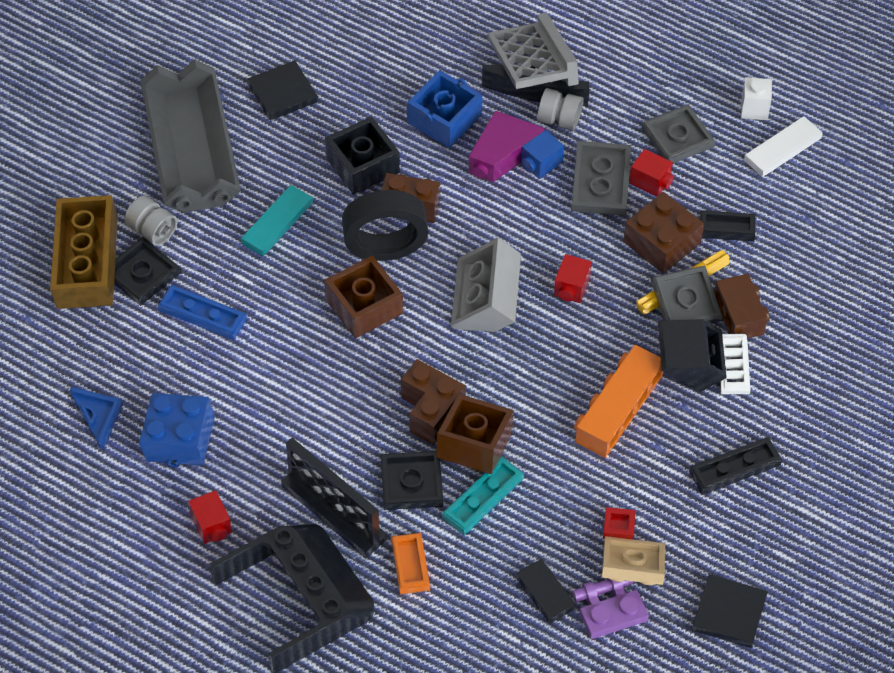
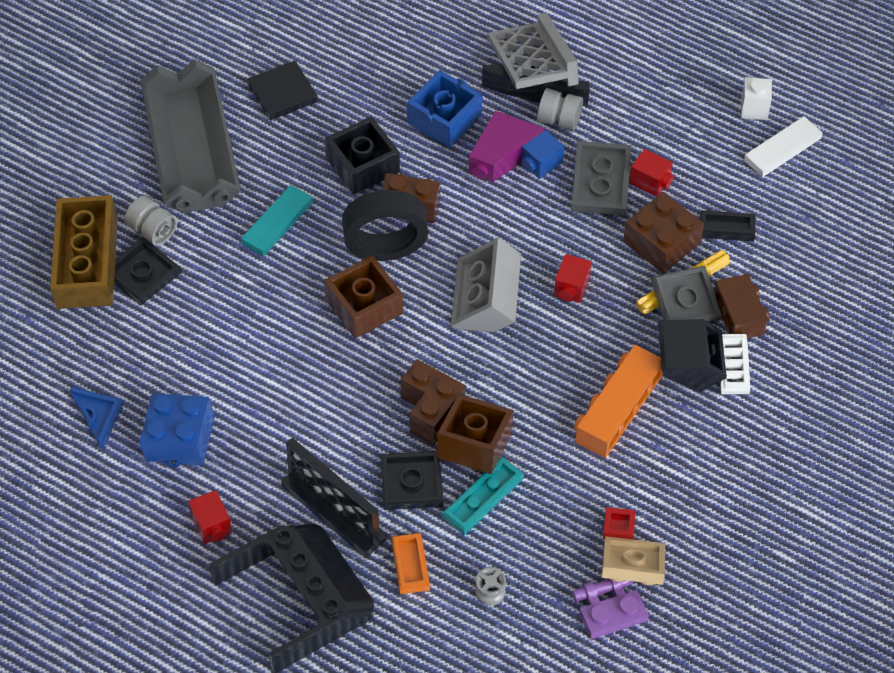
(202, 312): blue tile -> none
(490, 578): none -> light grey wheel
(545, 591): black tile -> none
(678, 134): dark grey tile -> none
(729, 611): black tile -> none
(735, 465): black tile -> none

